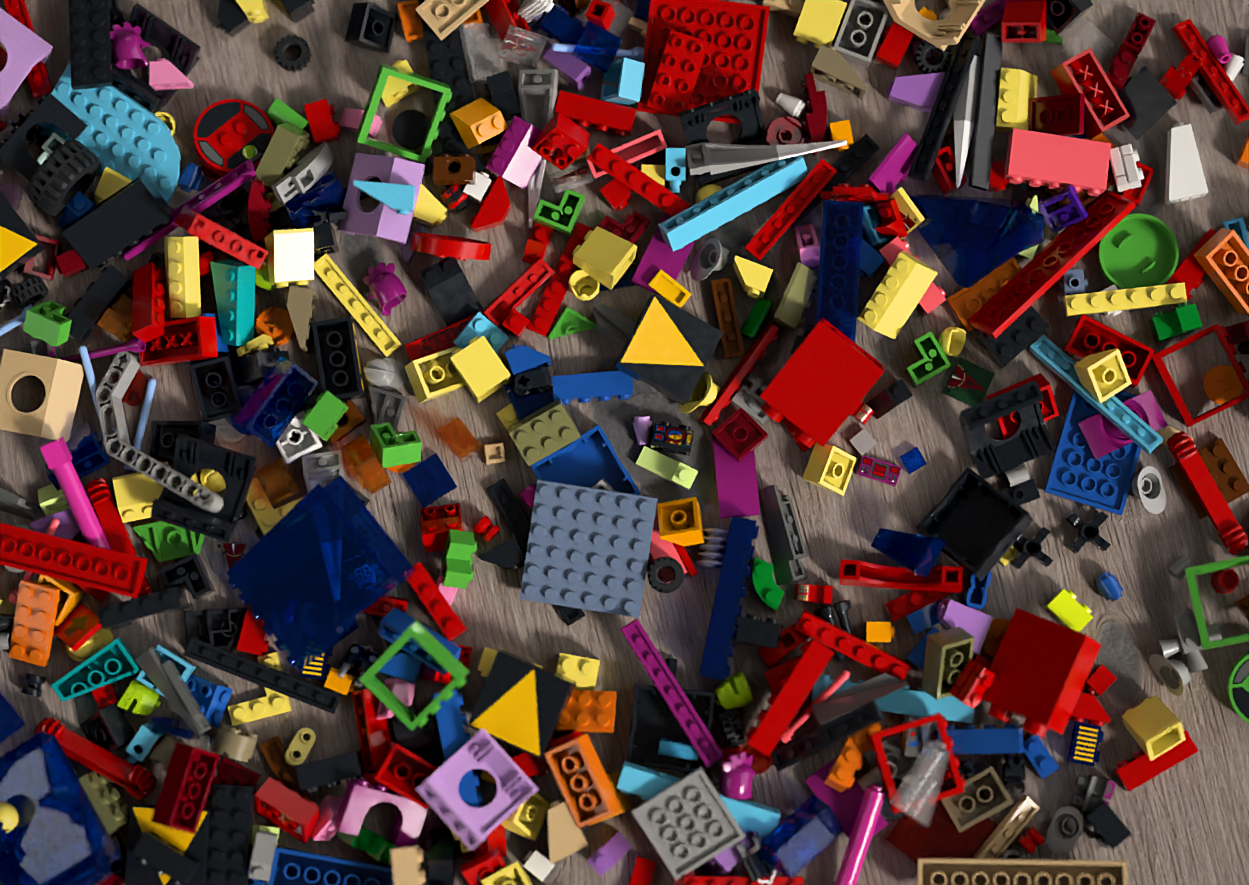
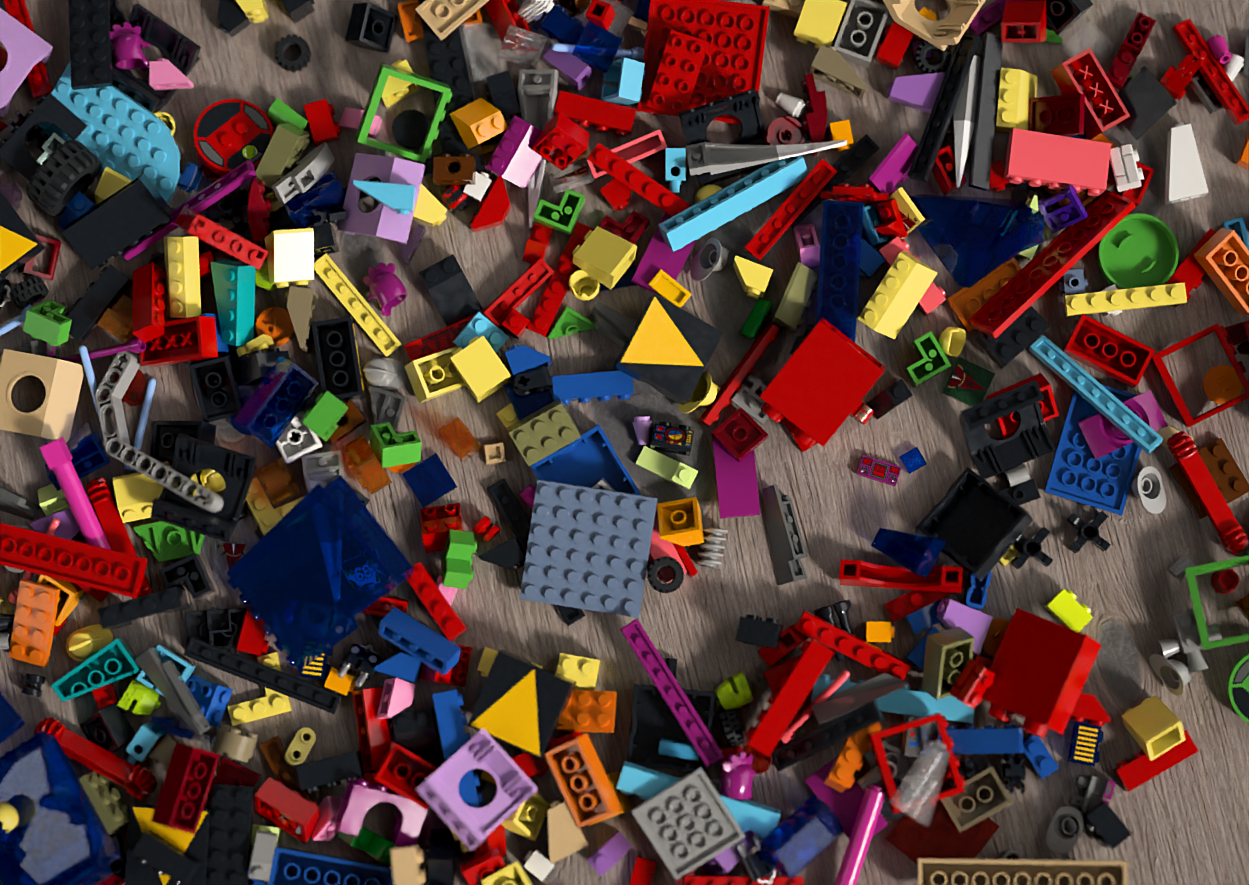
(70, 264): dark red brick -> none
(78, 627): red tile -> none
(438, 652): bright green window -> none
(451, 246): red piece -> none
(656, 172): light yellow brick -> none
(727, 318): reddish brown plate -> none
(727, 598): clear blue brick -> none
(764, 584): green brick -> none
(813, 593): red leg -> none
(830, 468): light yellow slope -> none
(862, 442): light grey tile -> none
(1008, 829): tan tile -> none
(1031, 840): red wheel -> none
(1099, 680): red brick -> none
(1103, 374): light yellow slope -> none
(1109, 586): blue brick -> none
(1180, 321): green brick -> none

